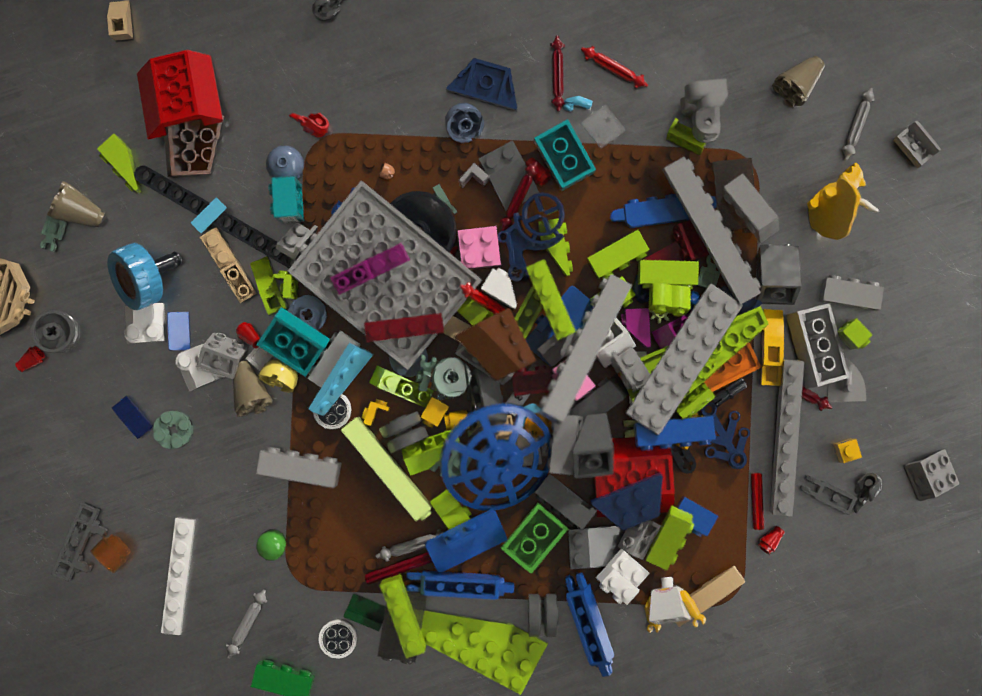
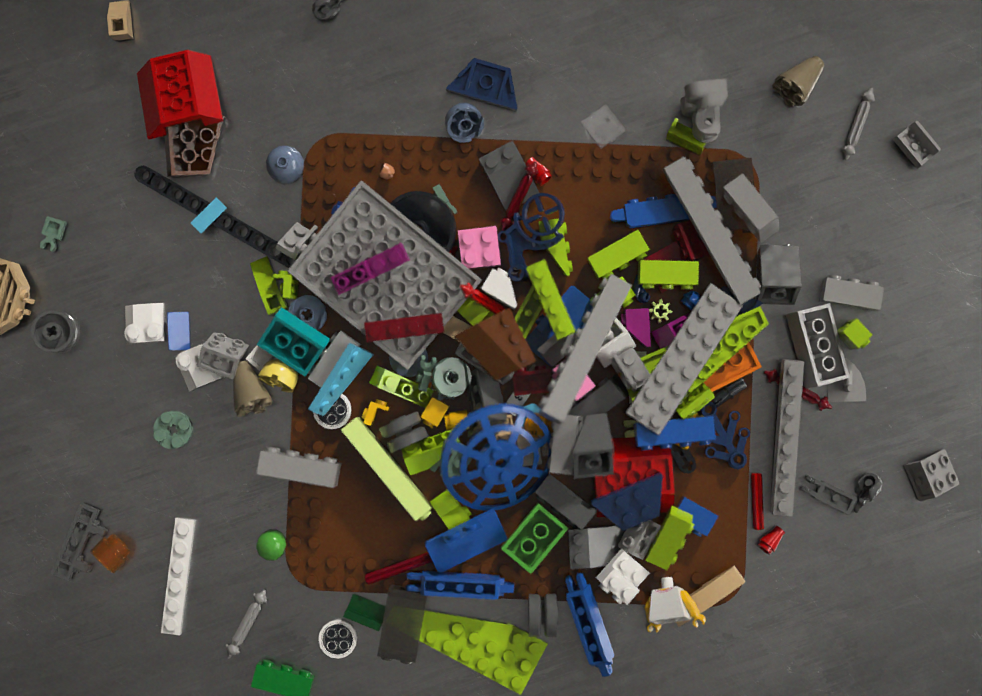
(30, 358): red cone -> none
(74, 207): dark tan cone -> none
(120, 157): lime slope -> none
(132, 417): clear blue slope -> none
(138, 275): dark azure wheel -> none
(228, 264): tan slope -> none
(248, 334): red cone -> none
(287, 200): teal brick -> none
(317, 126): red piece -> none
(403, 616): lime brick -> none
(406, 547): light grey wheel -> none
(475, 172): light grey panel -> none
(557, 73): dark red wheel -> none
(564, 155): teal brick -> none
(576, 101): medium azure arm -> none
(614, 67): red wheel -> none
(669, 299): lime brick -> none
(708, 275): sand green plate -> none
(772, 348): yellow slope -> none
(837, 203): yellow animal -> none
(847, 450): yellow brick -> none

